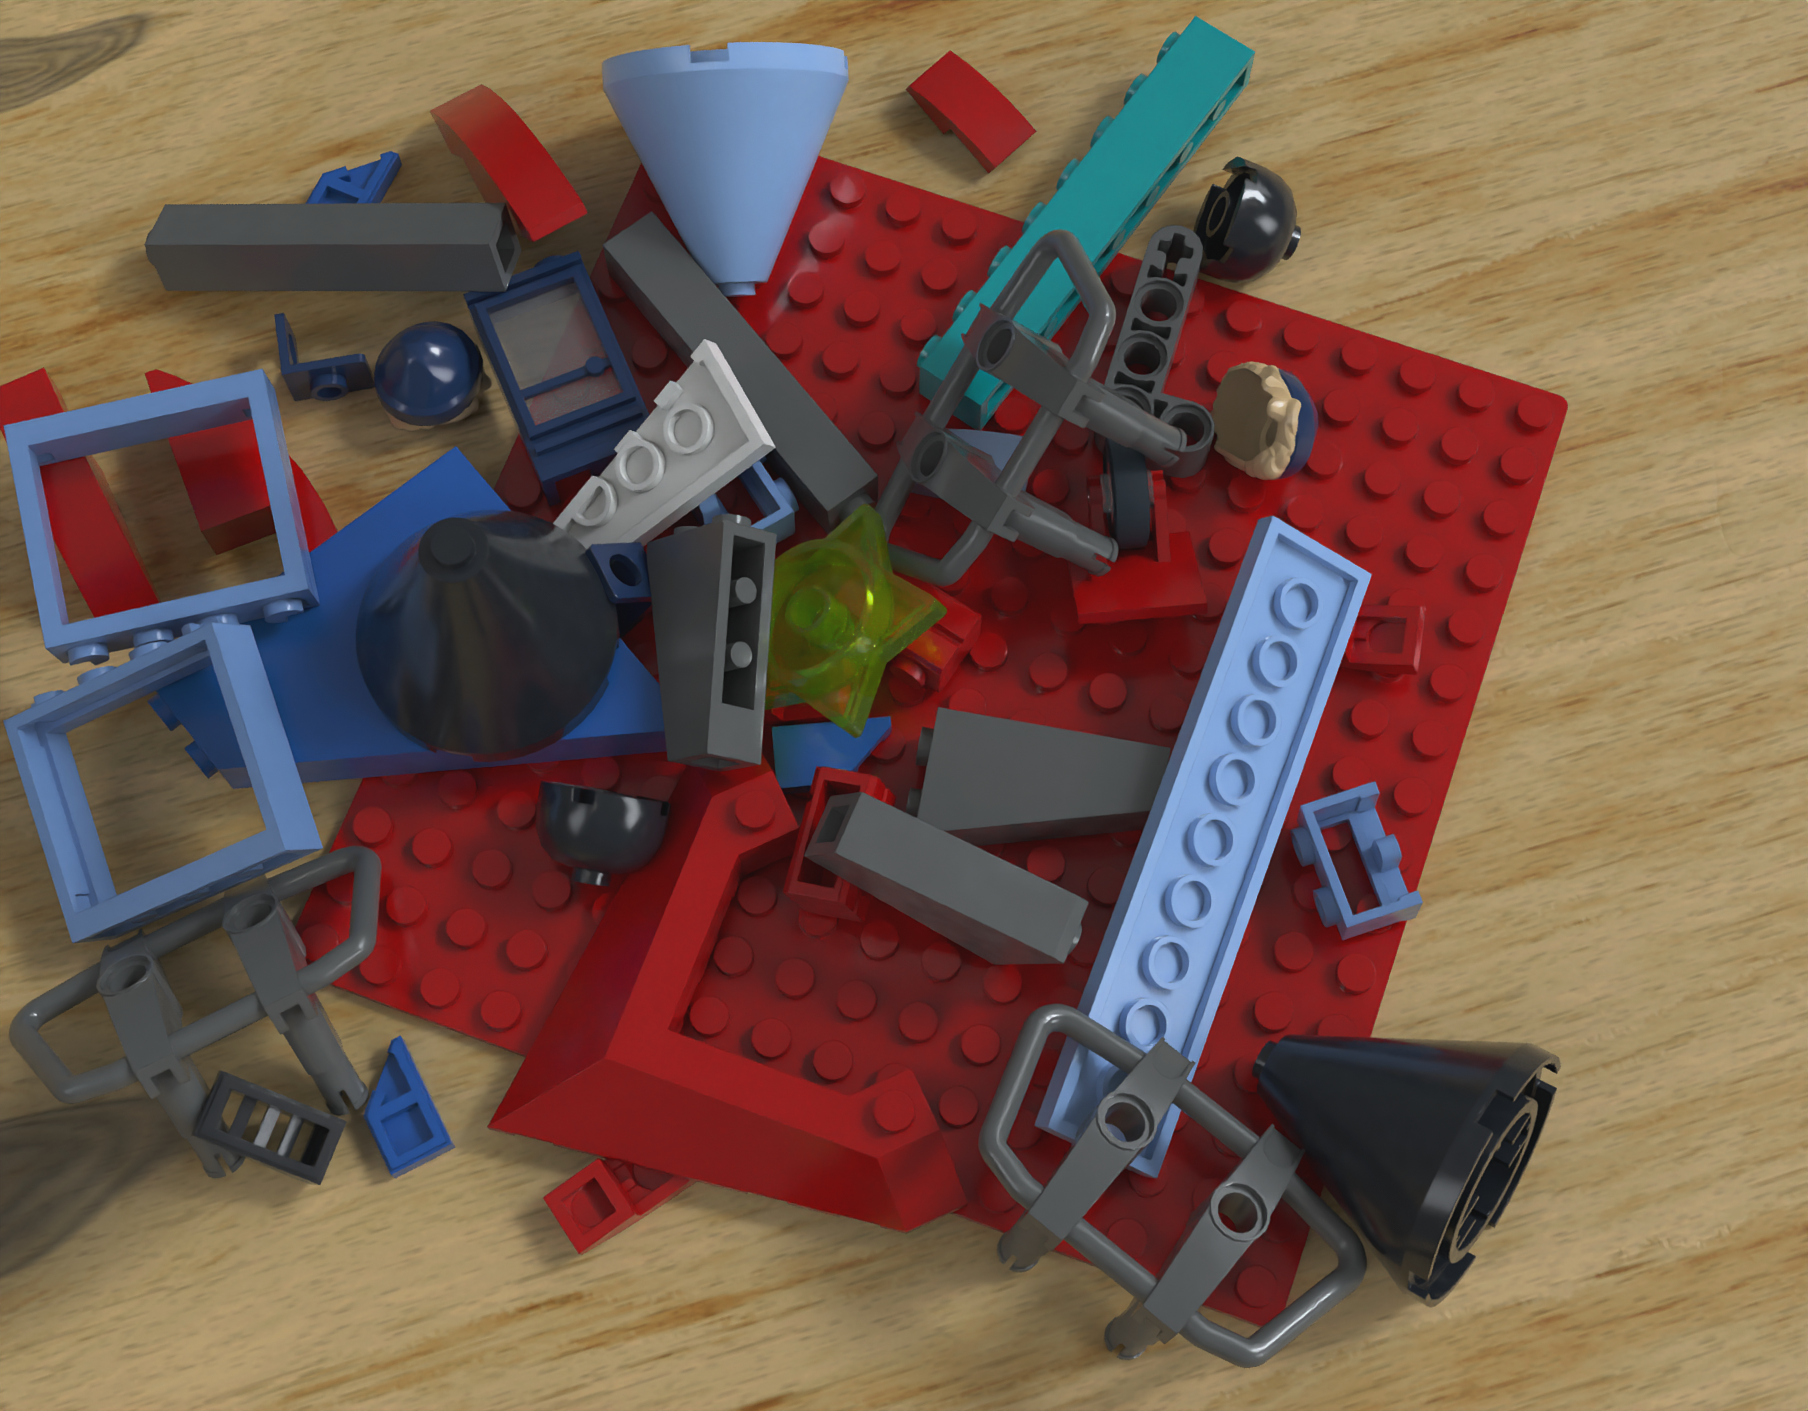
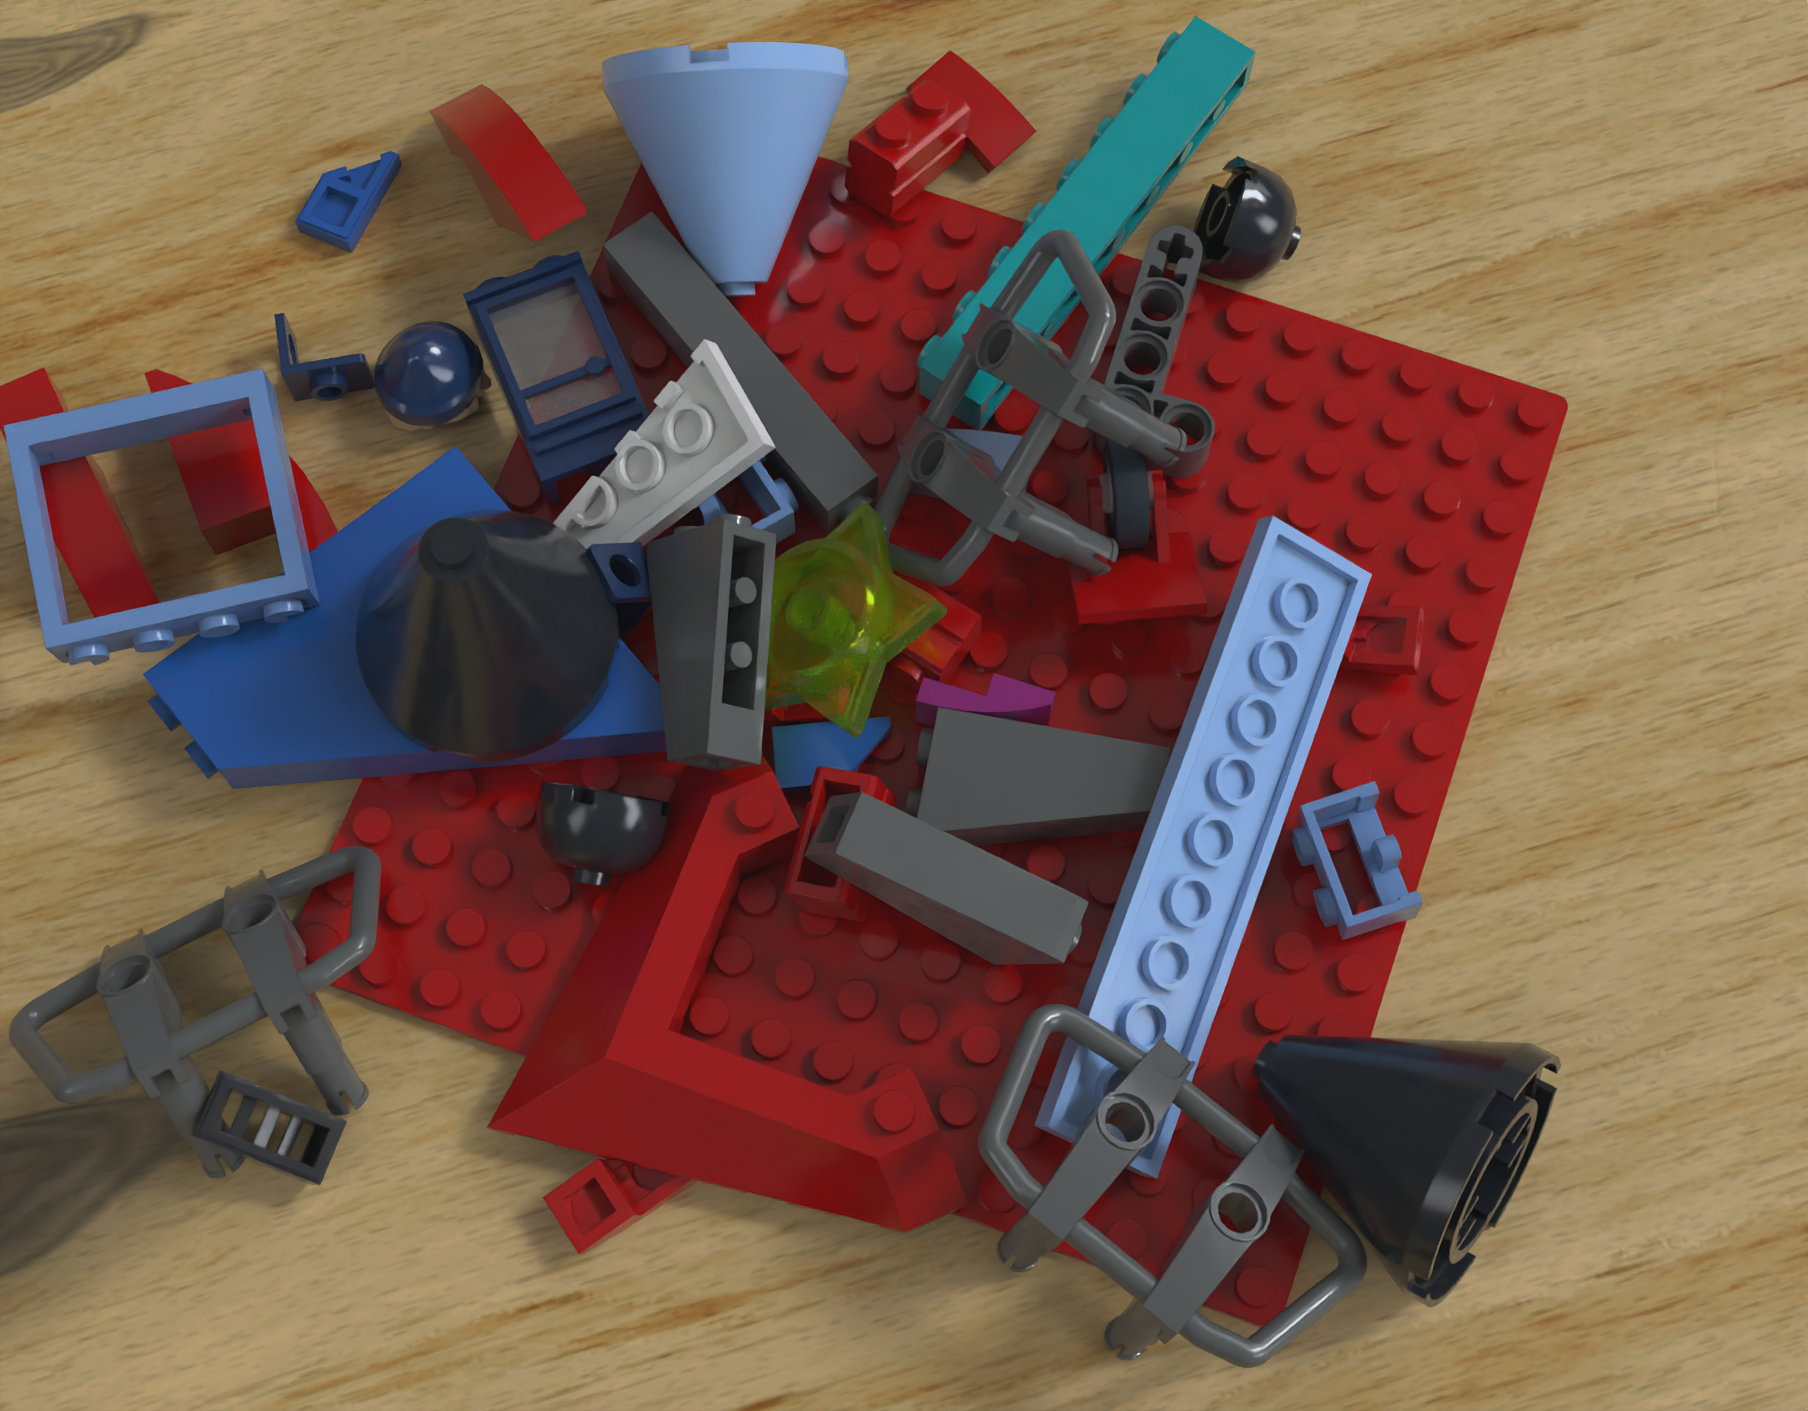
(63, 813): medium blue window -> none
(334, 247): dark grey brick -> none
(404, 1115): blue tile -> none
(906, 147): none -> red brick
(1004, 699): none -> magenta slope
(1264, 421): tan hair -> none

